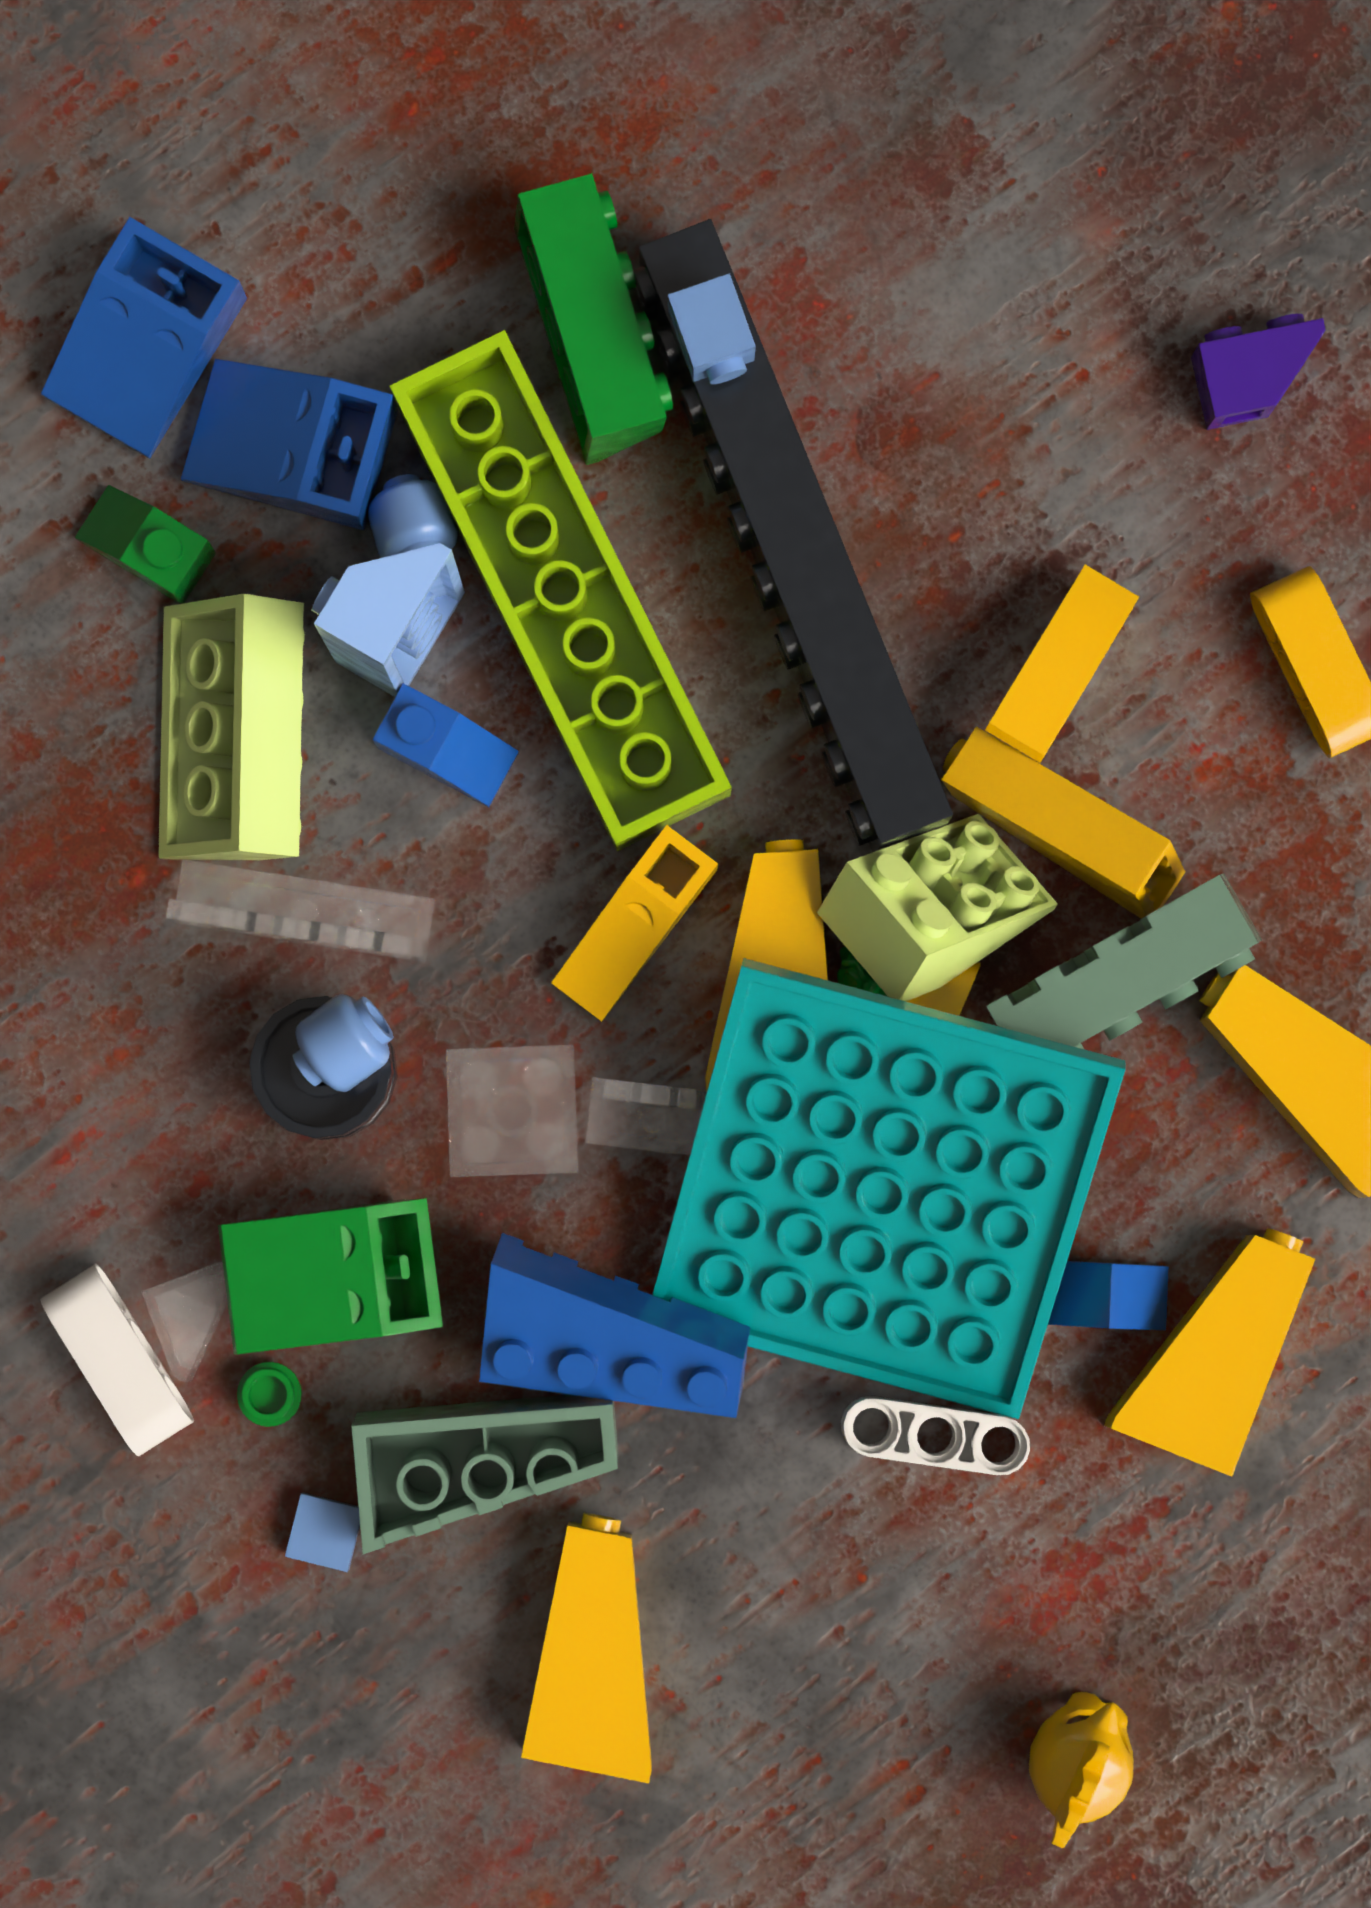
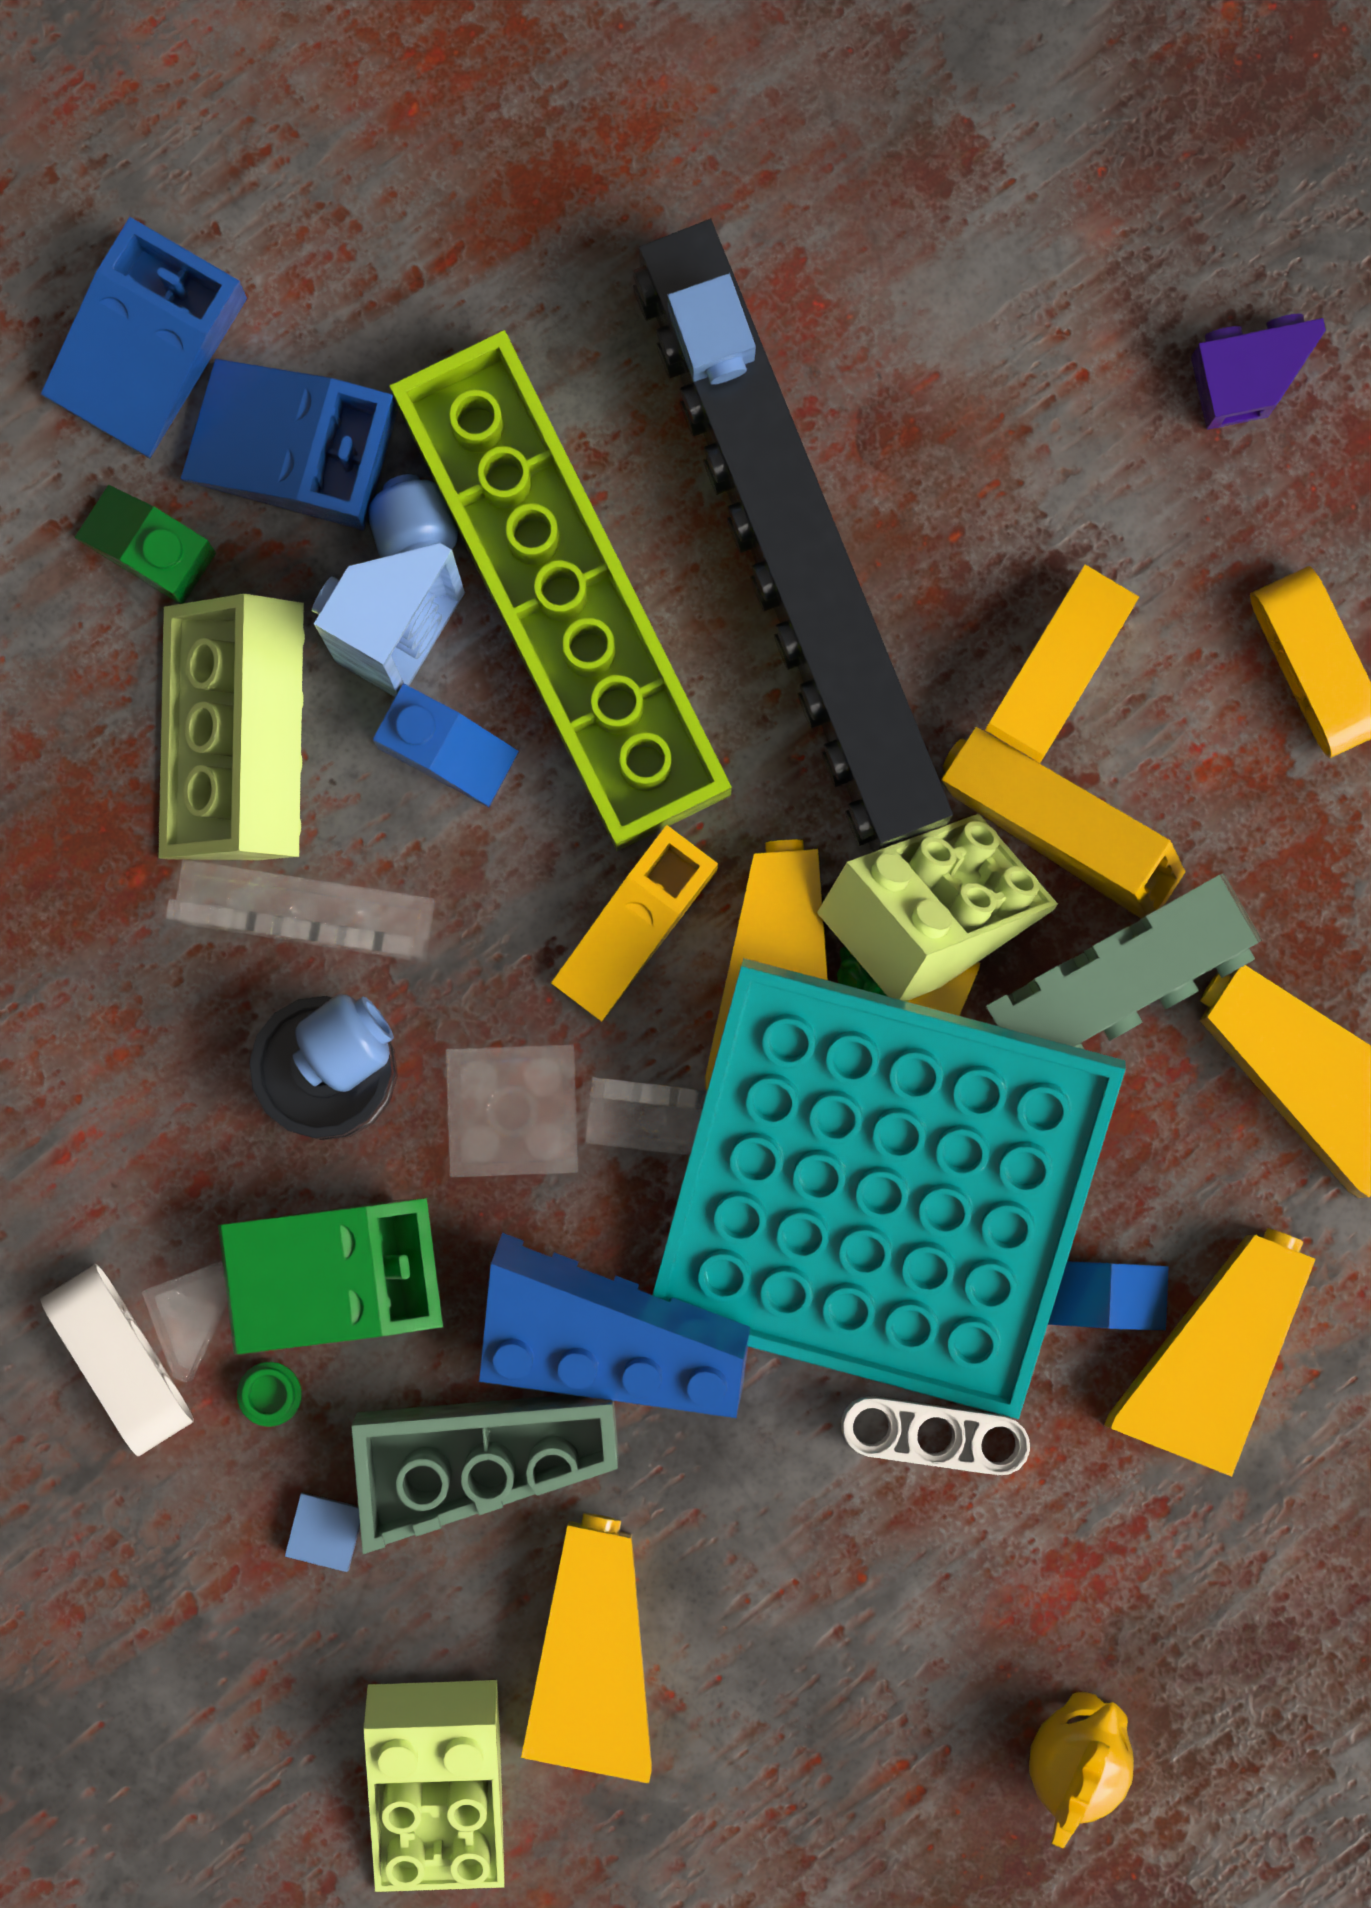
(434, 1785): none -> yellowish green slope
(590, 316): green slope -> none

